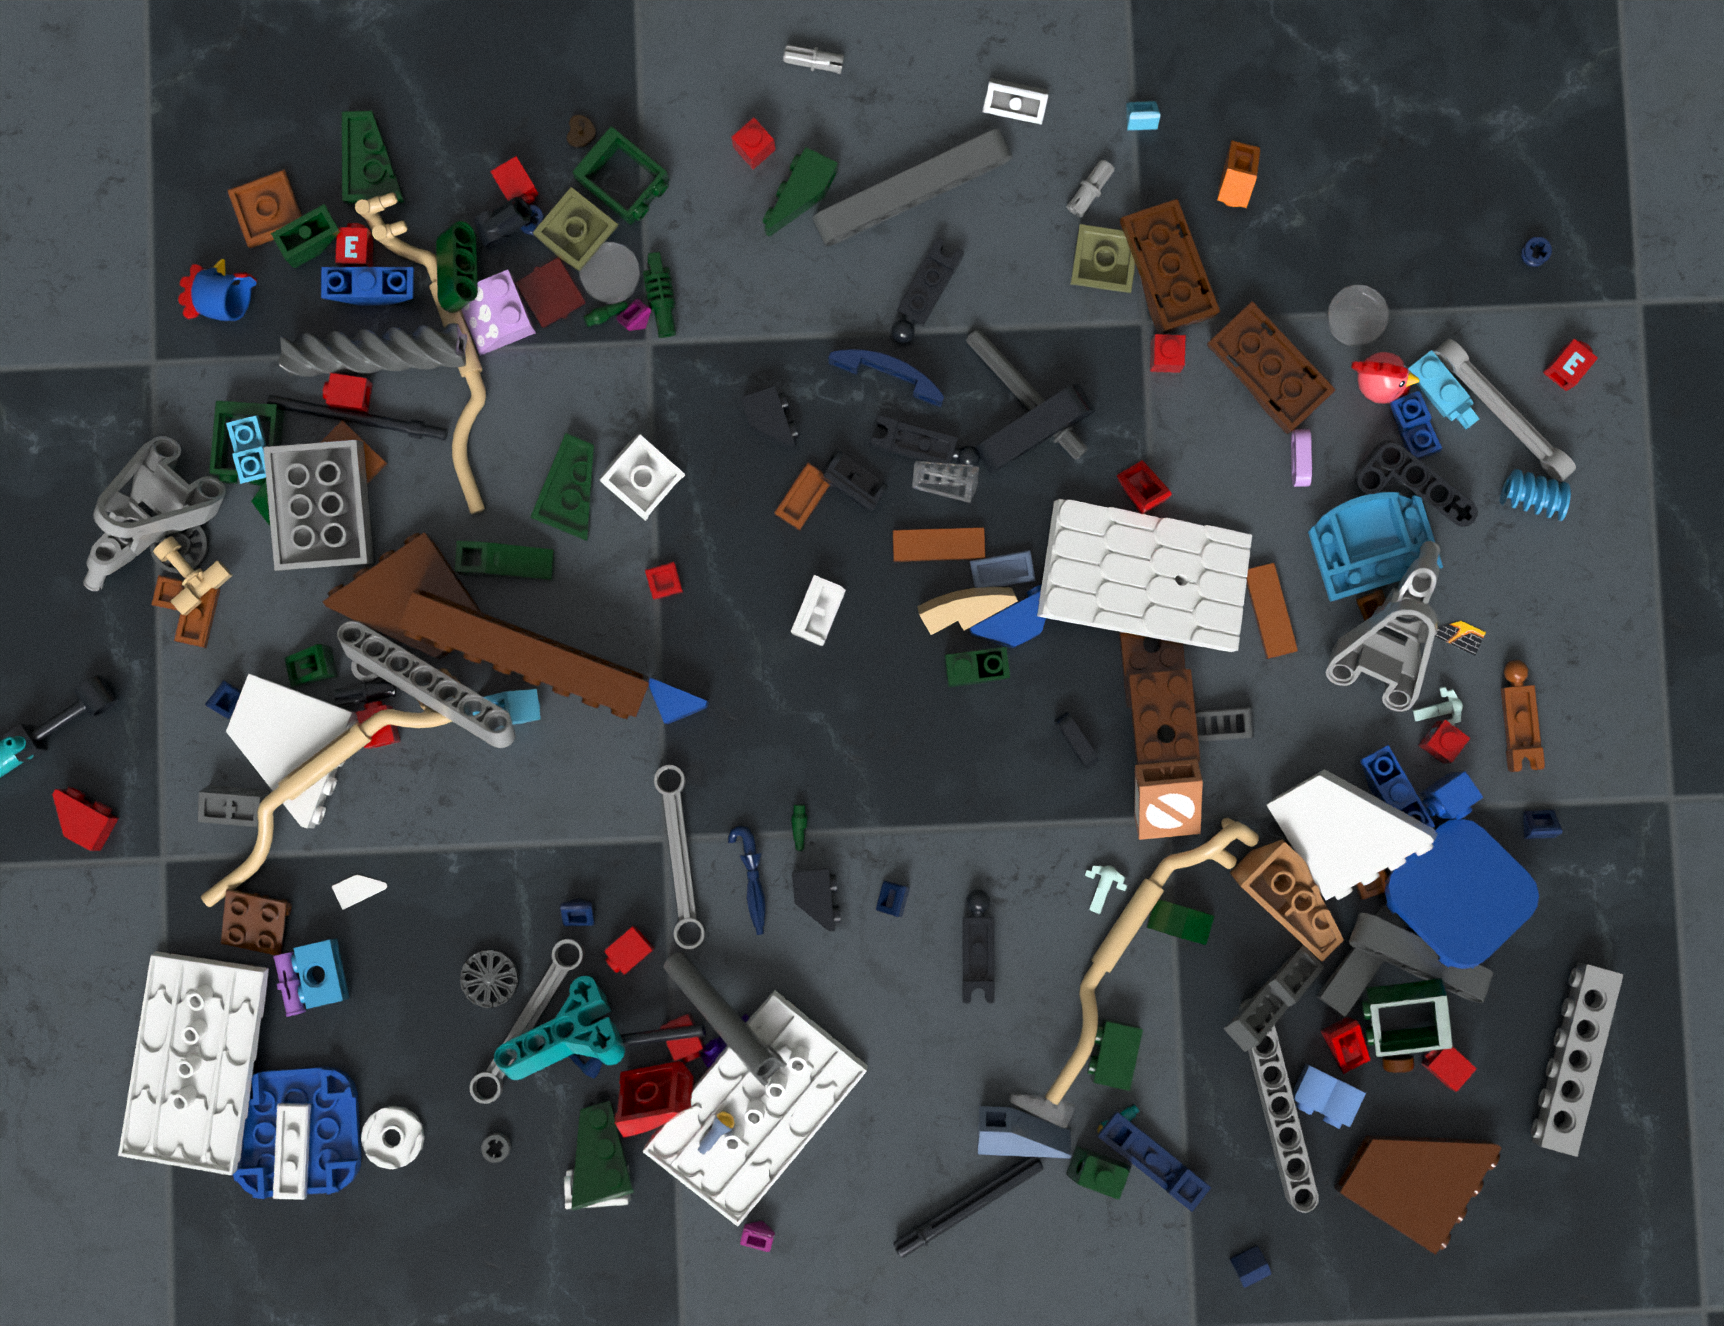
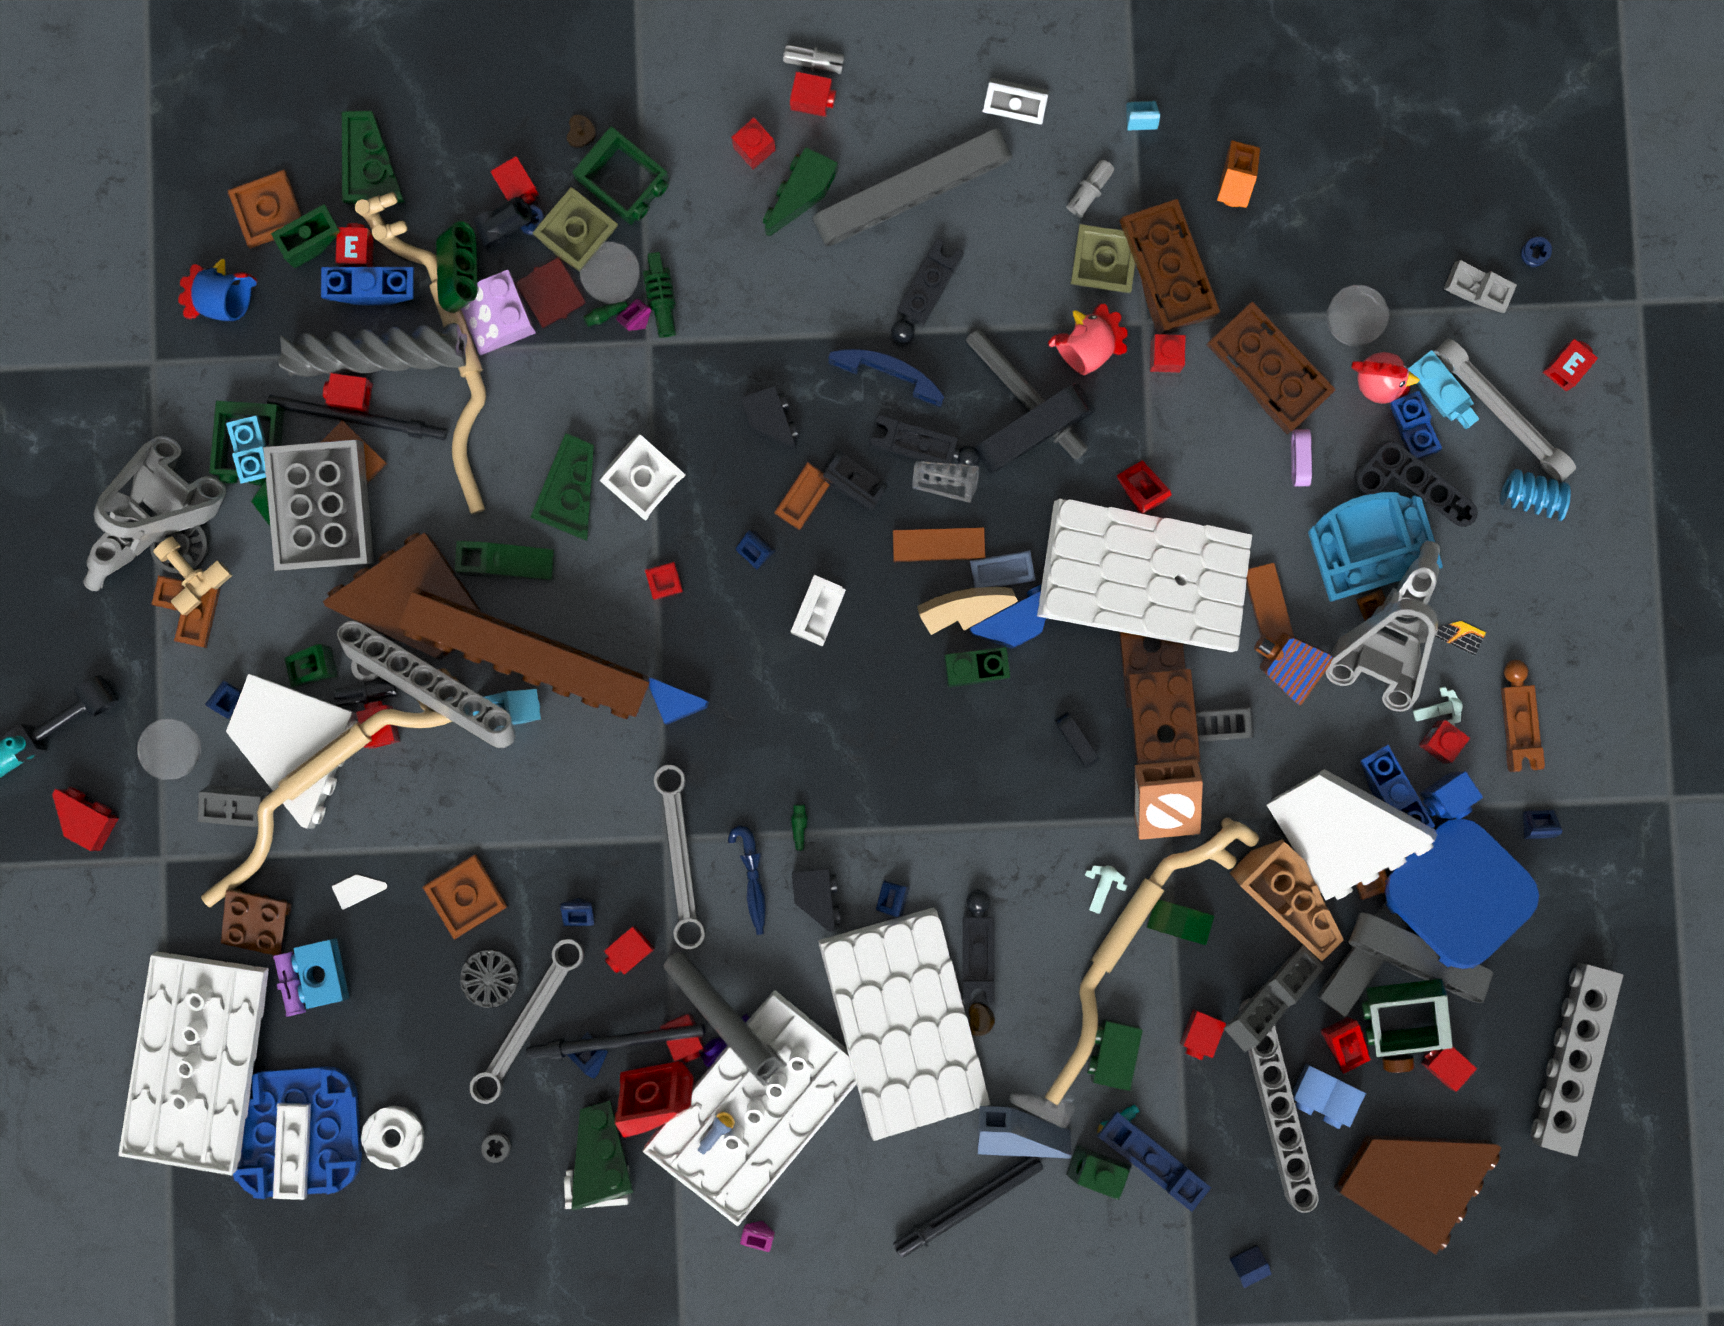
(168, 749): none -> clear tile
(465, 896): none -> dark orange tile
(584, 1040): teal beam -> none
(754, 549): none -> dark blue slope
(812, 94): none -> red brick
(904, 1023): none -> white piece
(981, 1019): none -> dark brown piece
(1092, 340): none -> coral piece
(1202, 1035): none -> red brick
(1292, 664): none -> torso
(1480, 287): none -> light grey slope

